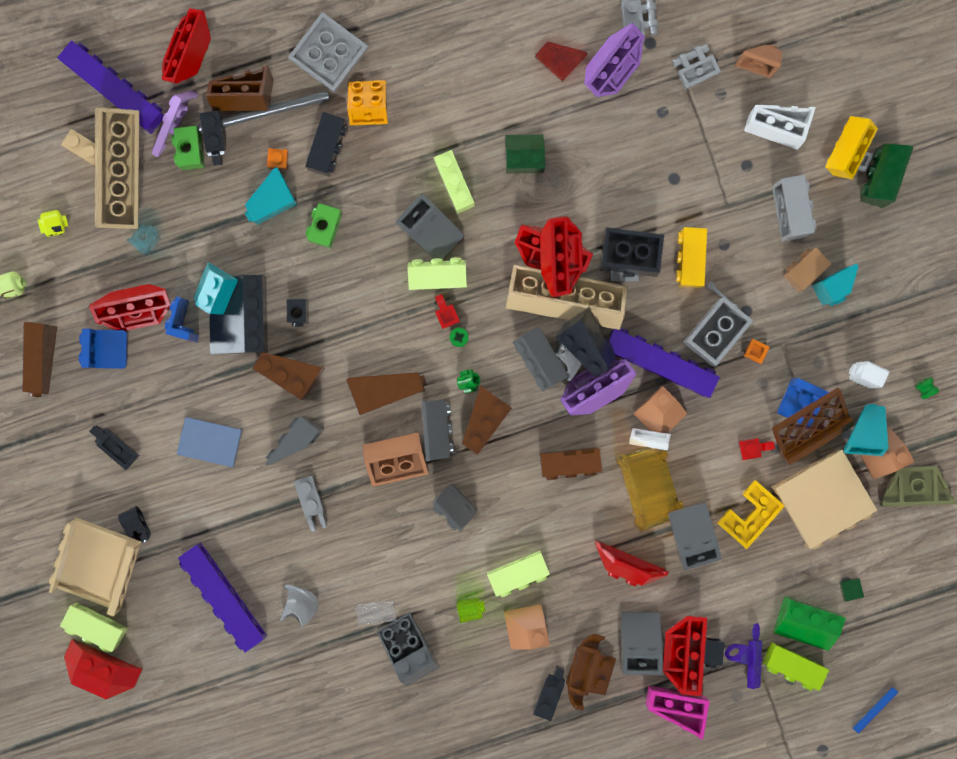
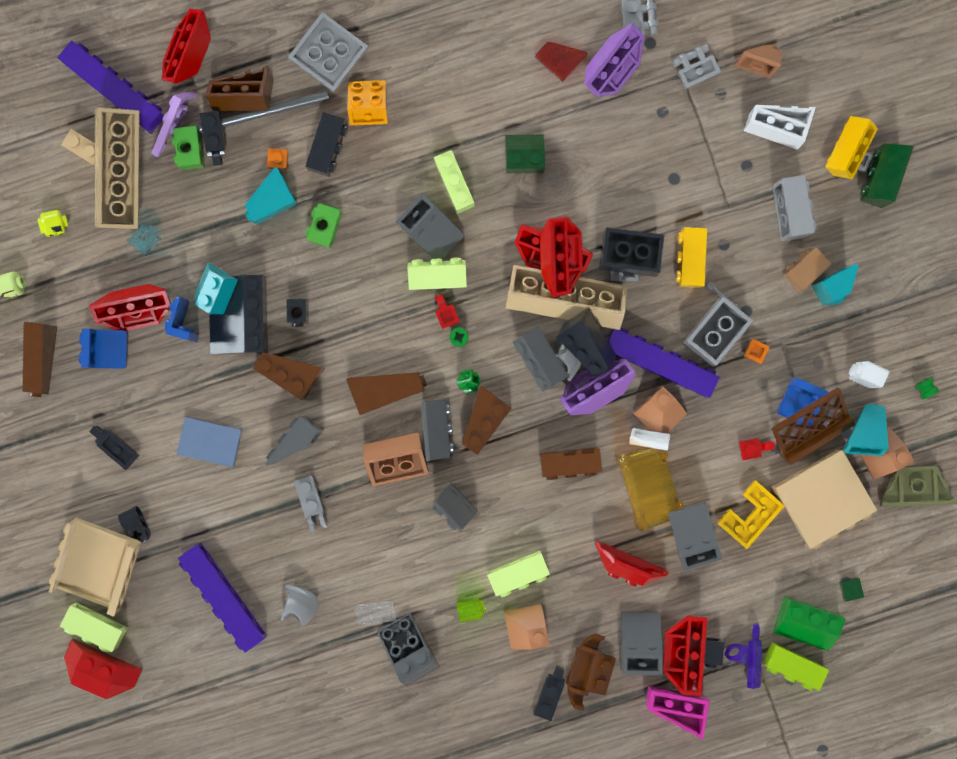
(875, 710): blue bar -> none

